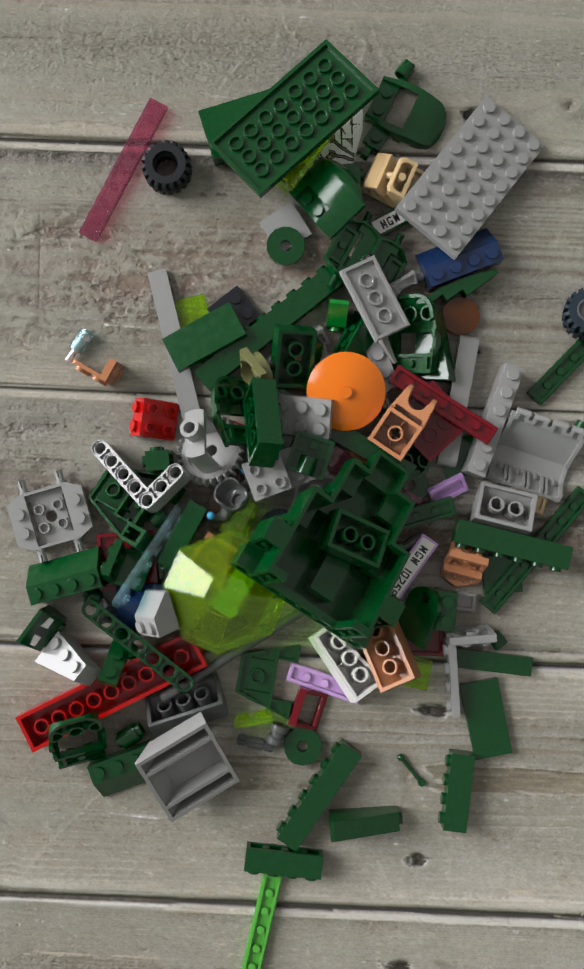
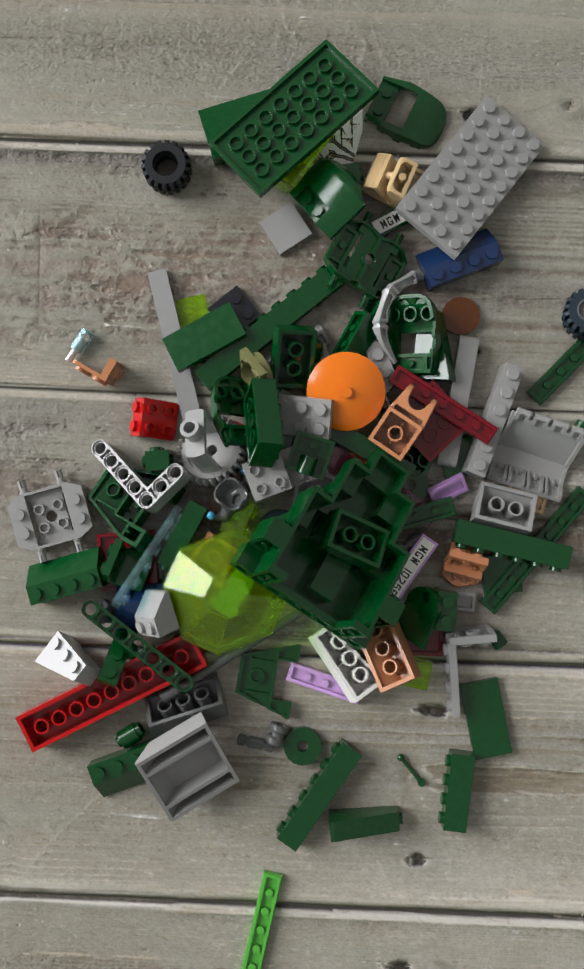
(42, 628): dark green slope -> none
(75, 727): dark green slope -> none
(94, 594): dark green piece -> none
(123, 170): clear pink tile -> none
(158, 518): dark green hose -> none
(246, 720): clear neon green plate -> none
(283, 861): dark green brick -> none
(289, 235): dark green tile -> none
(297, 705): dark red tile -> none
(337, 315): green slope -> none
(373, 141): dark green plate -> none
(374, 298): light grey tile -> none
(405, 70): dark green hose -> none
(464, 286): dark green slope -> none
(494, 662): dark green tile -> none

